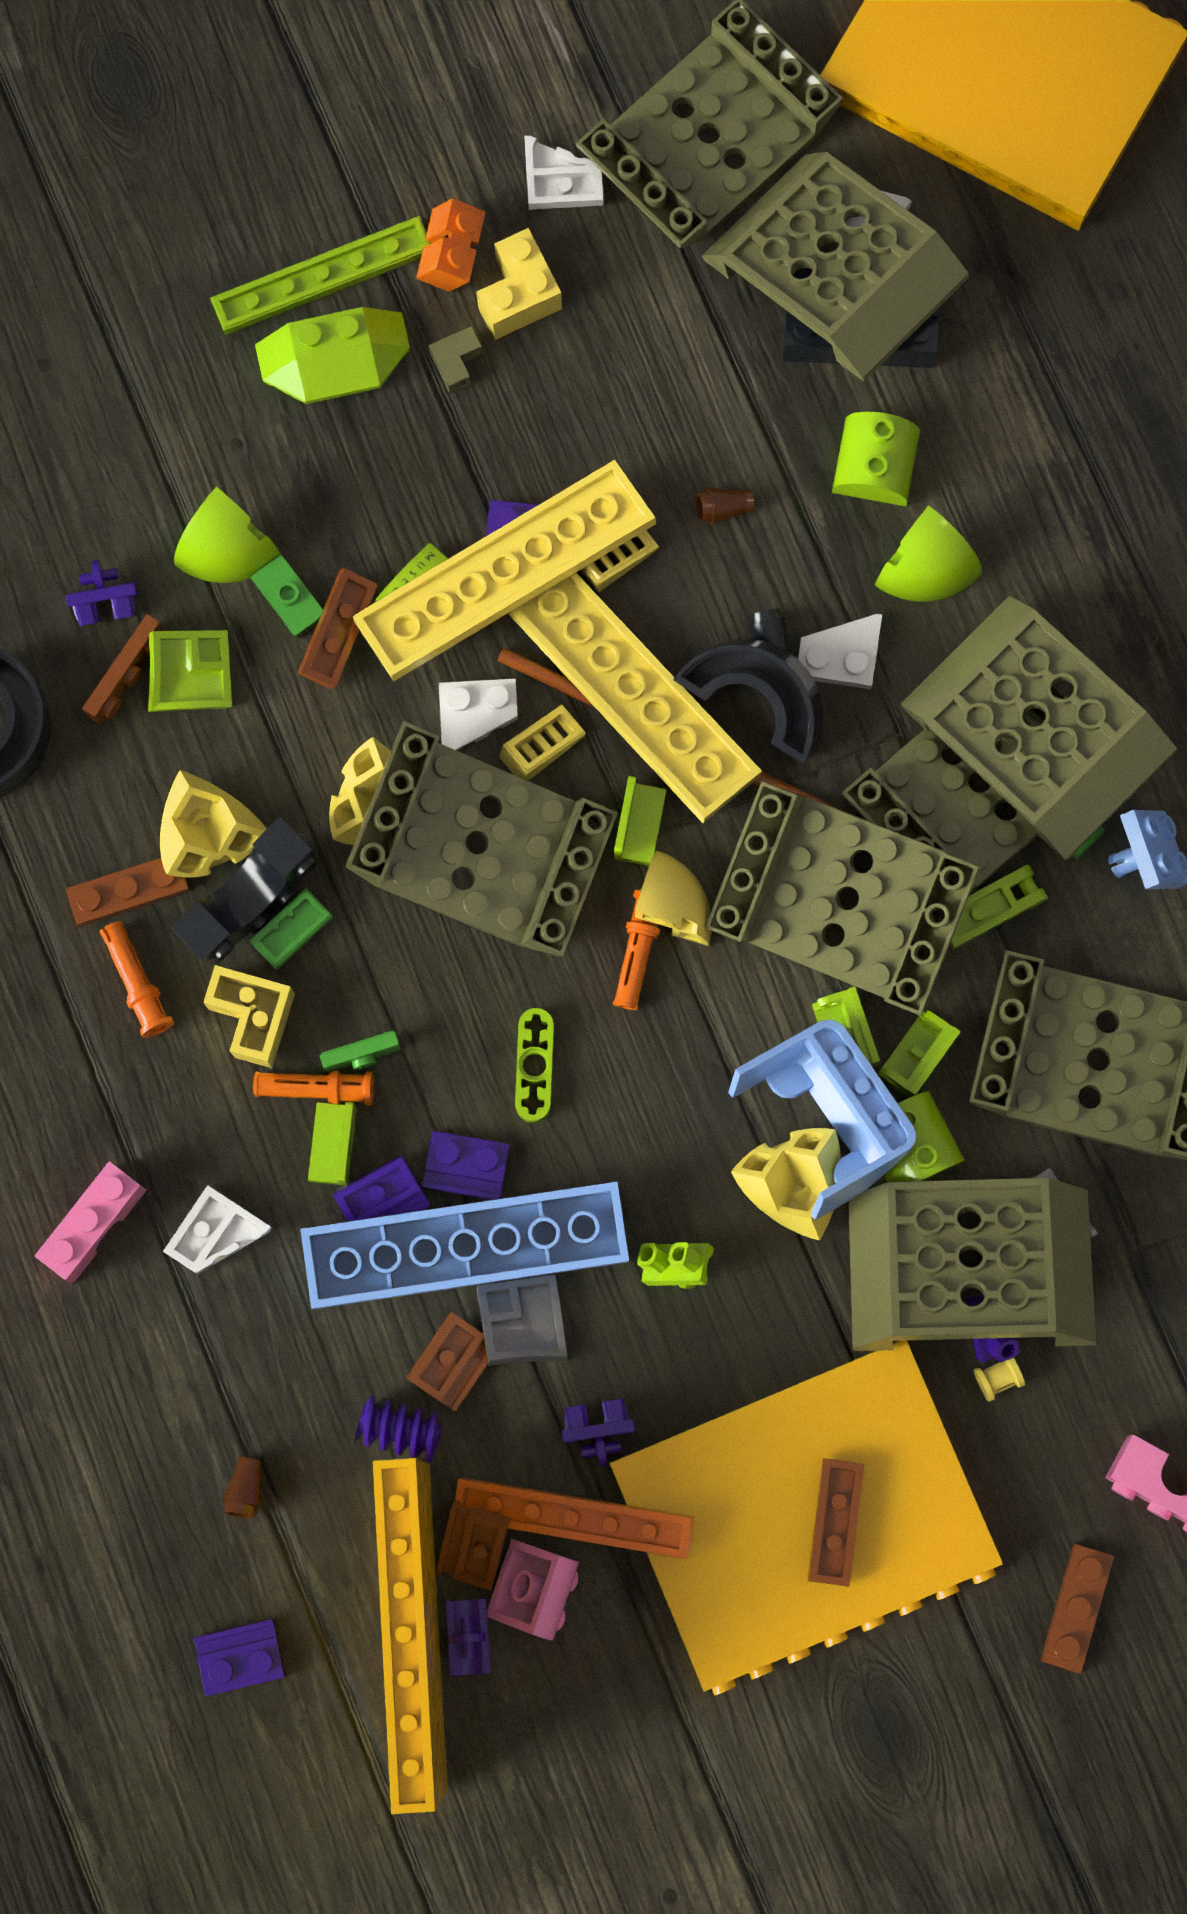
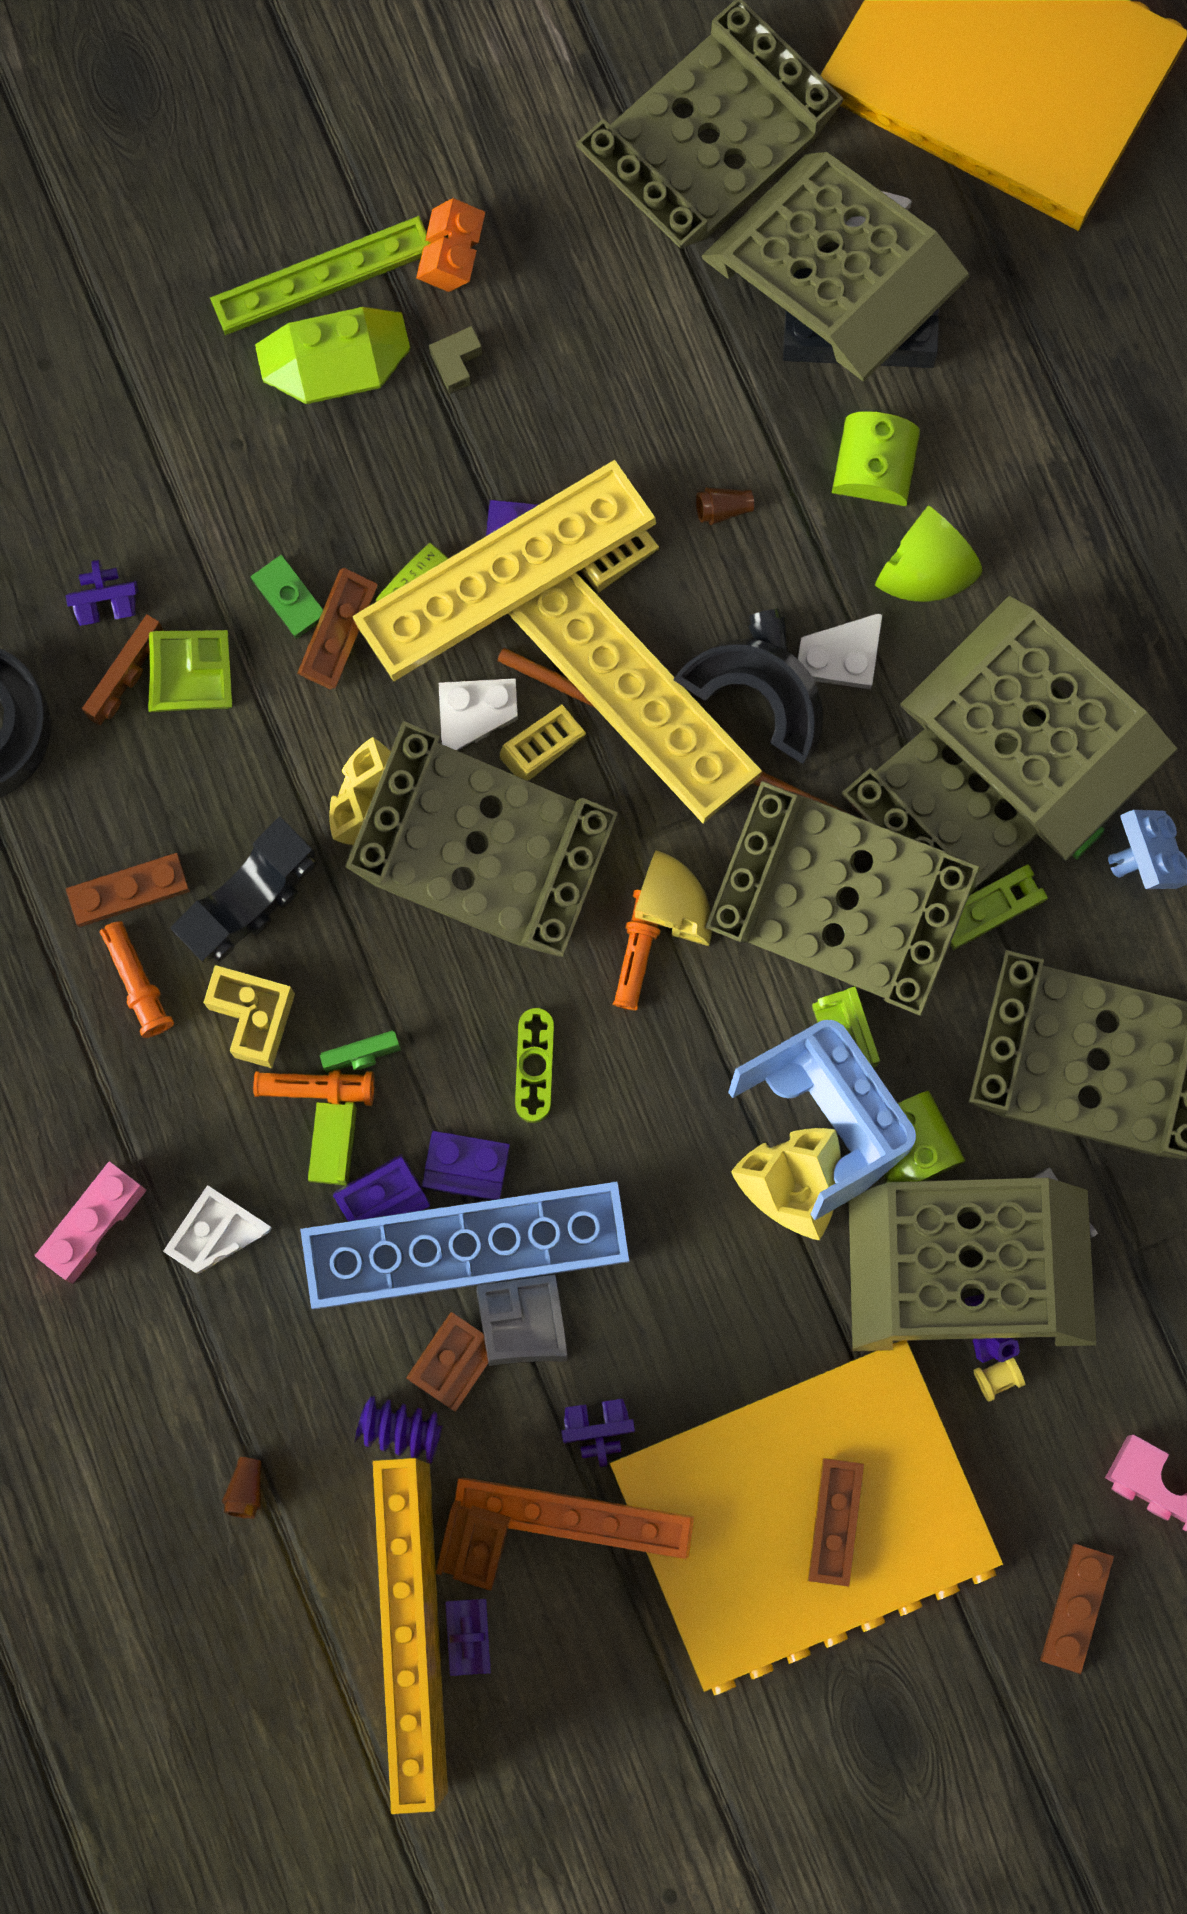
(204, 828): light yellow brick -> none
(223, 543): lime brick -> none
(239, 1657): dark purple plate -> none
(291, 929): bright green plate -> none
(525, 293): light yellow brick -> none
(533, 1590): bright pink brick -> none
(560, 178): white wing -> none
(639, 823): lime panel -> none
(675, 1264): lime hips -> none
(918, 1053): lime hinge -> none

